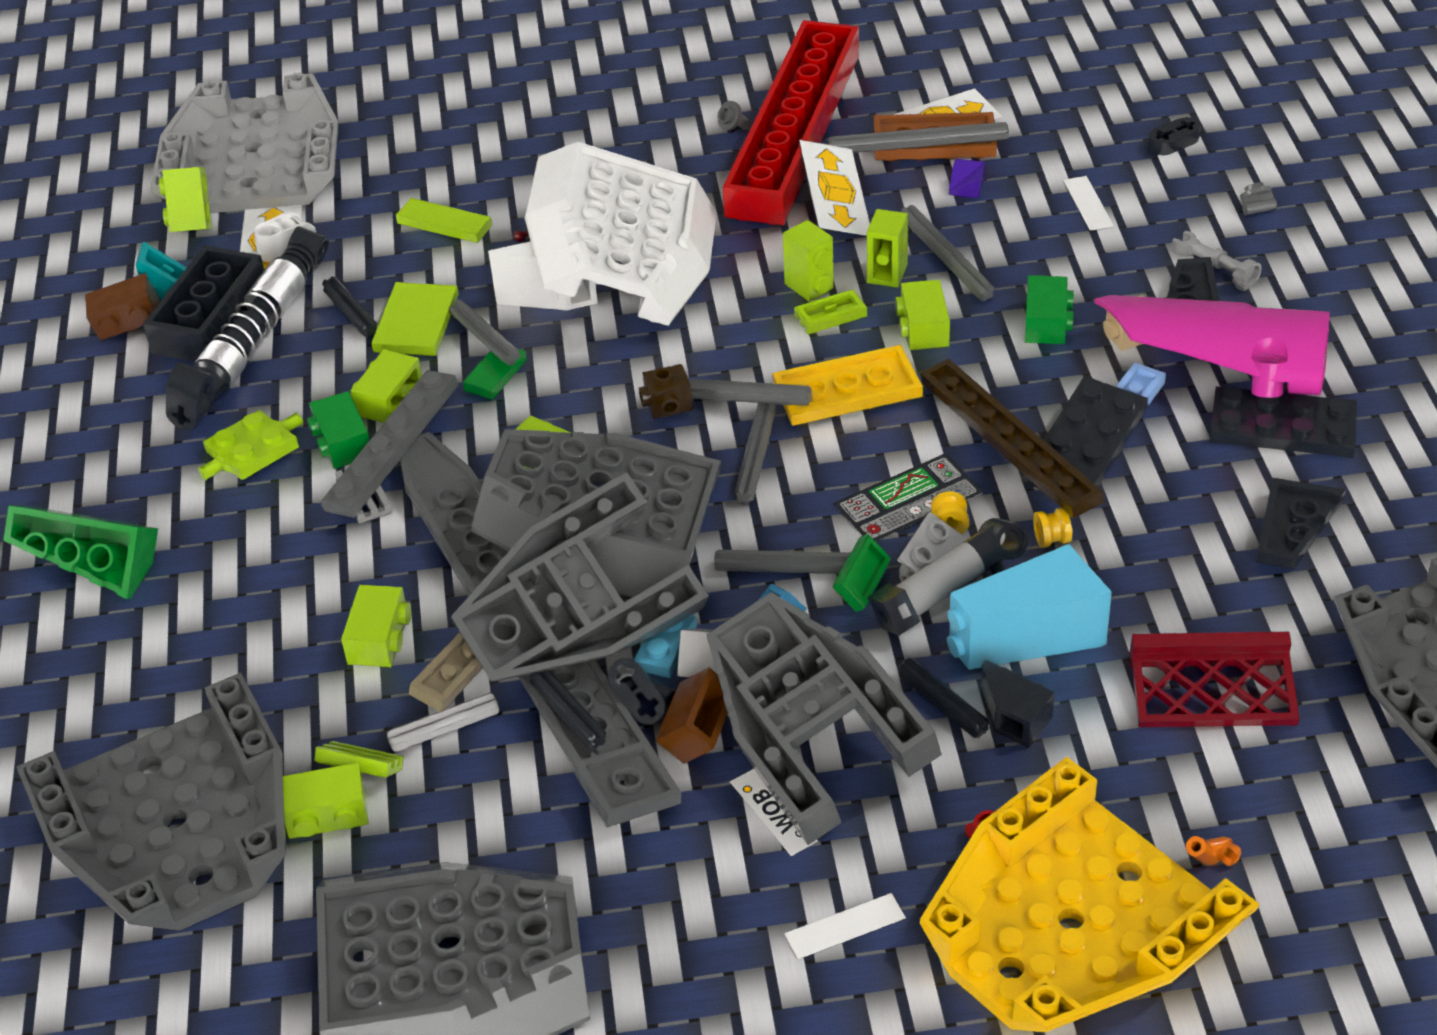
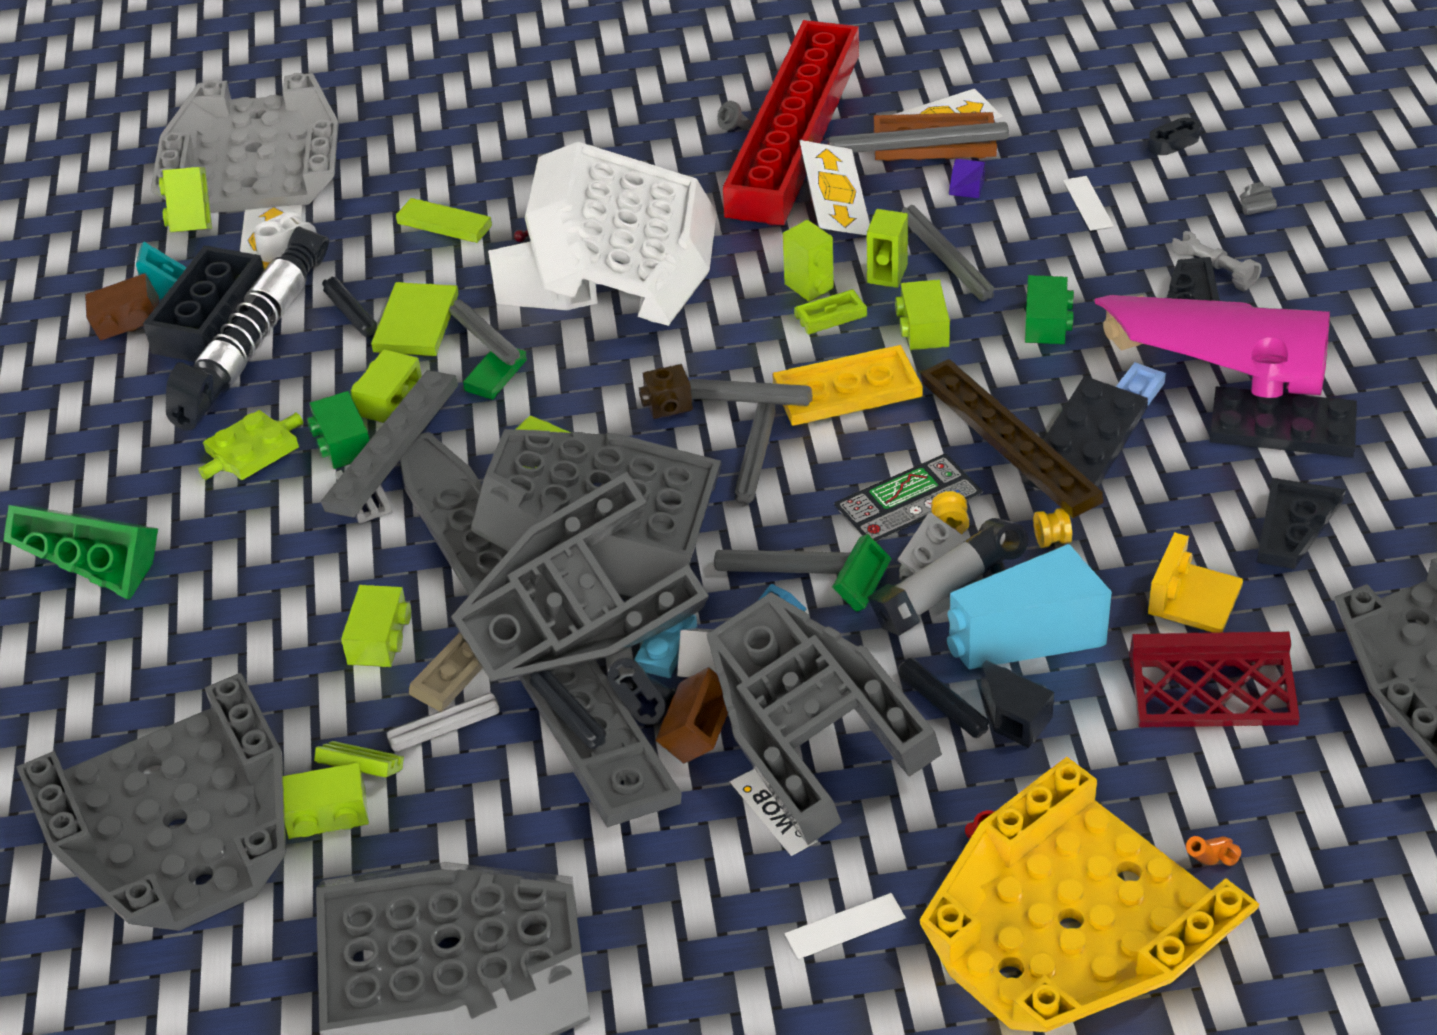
(1191, 592): none -> yellow bracket

